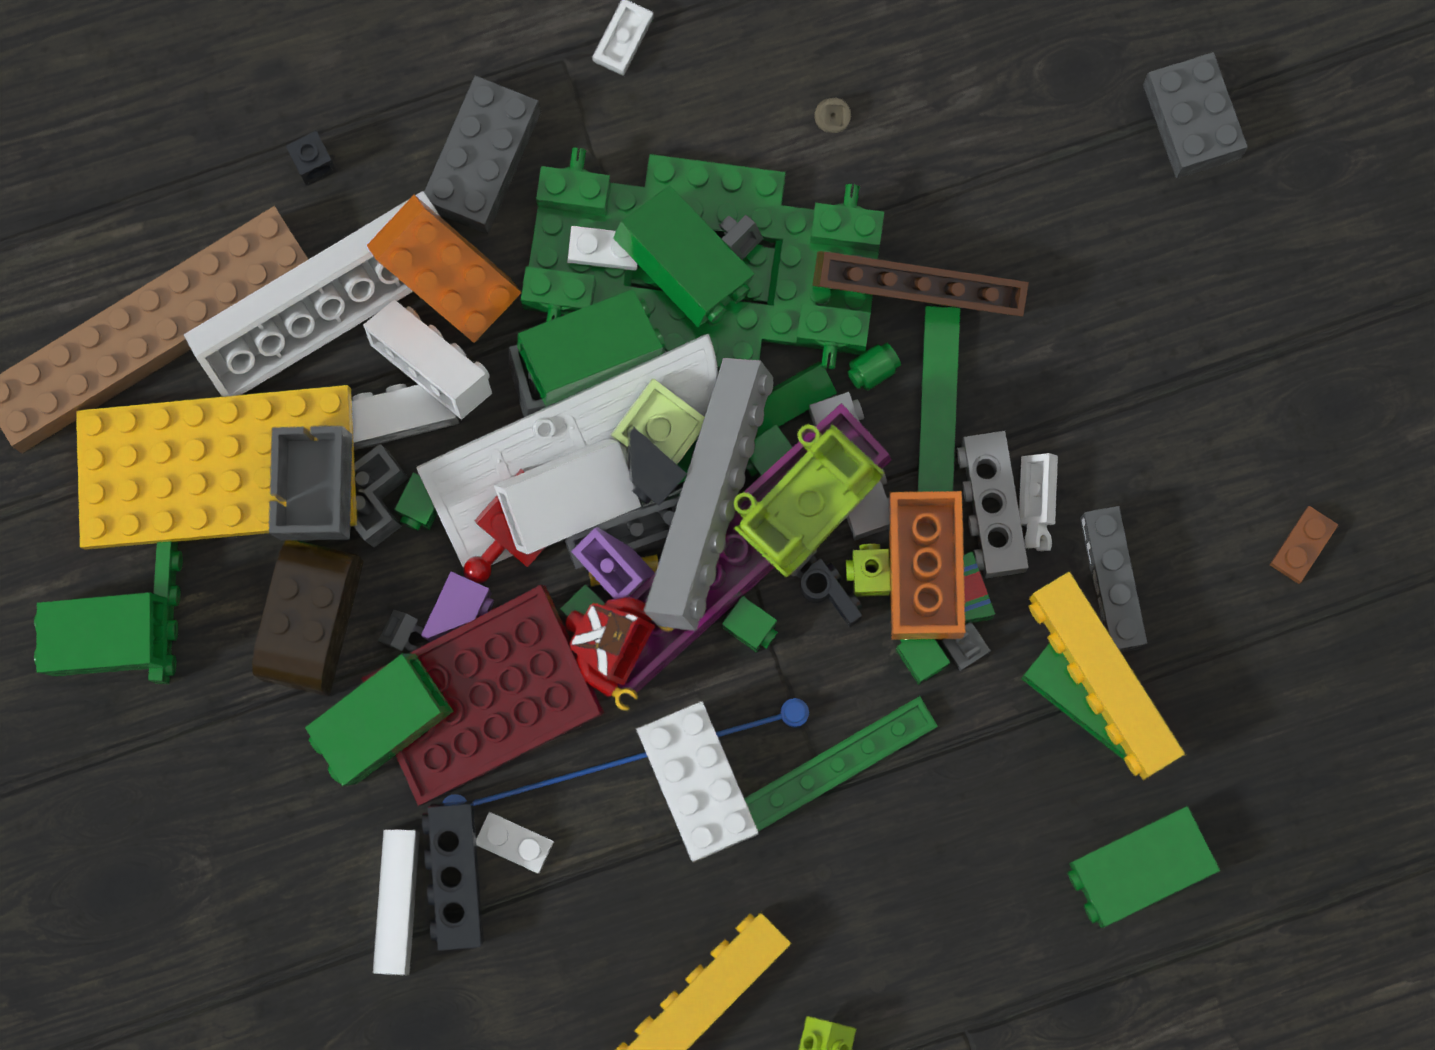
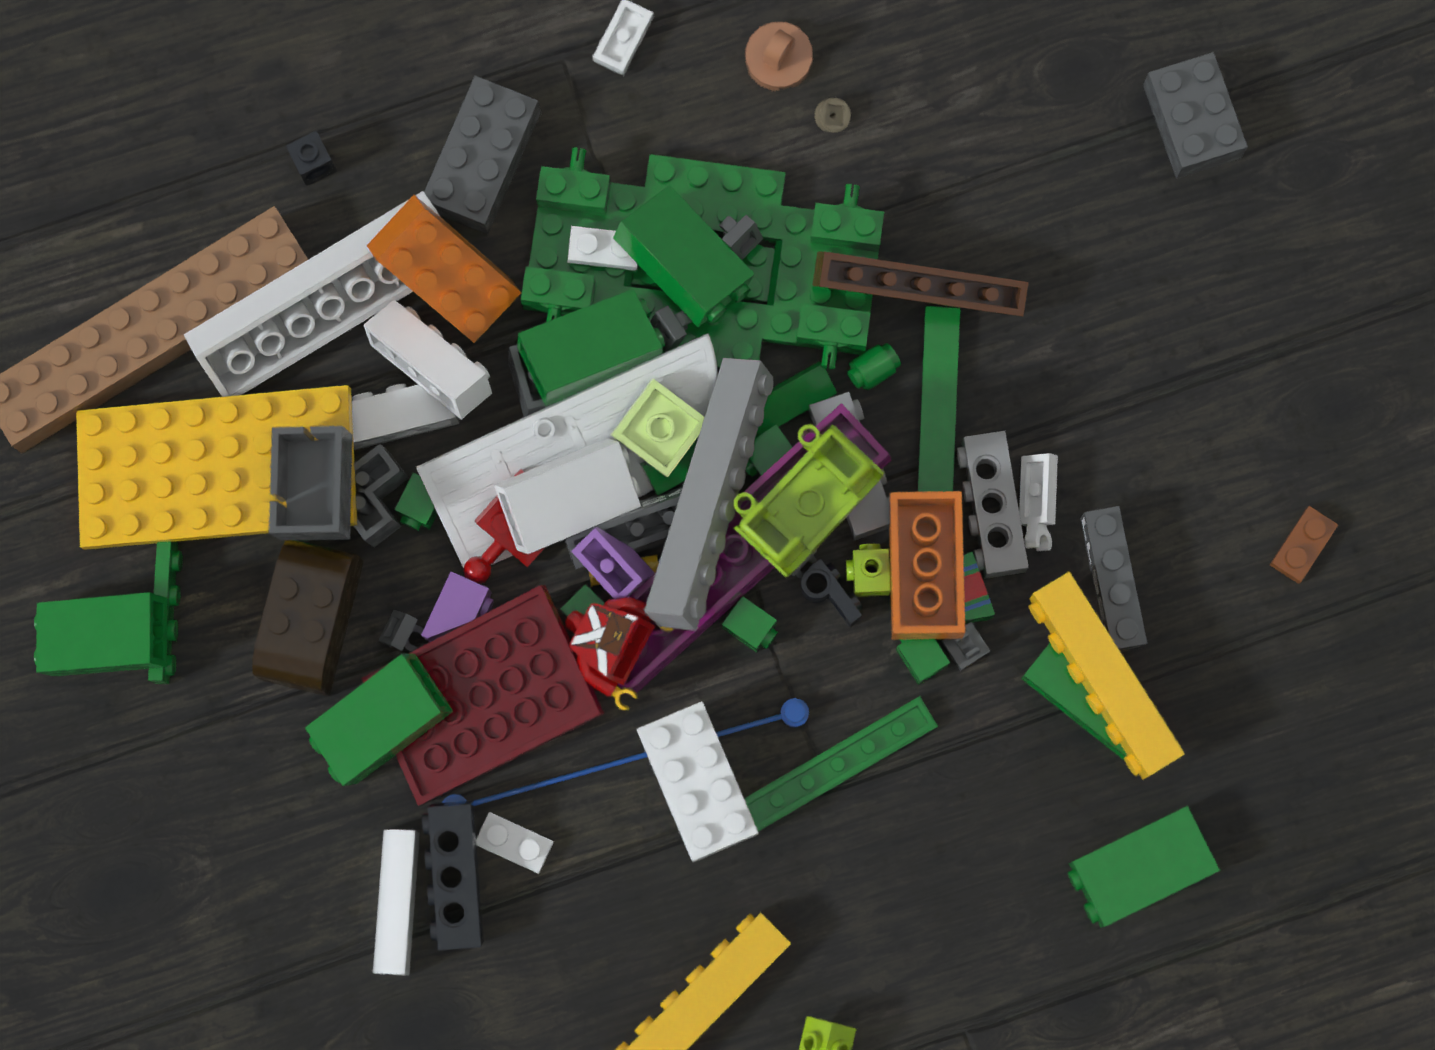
(650, 469): black slope -> none
(671, 326): none -> dark grey tile
(778, 56): none -> nougat tile

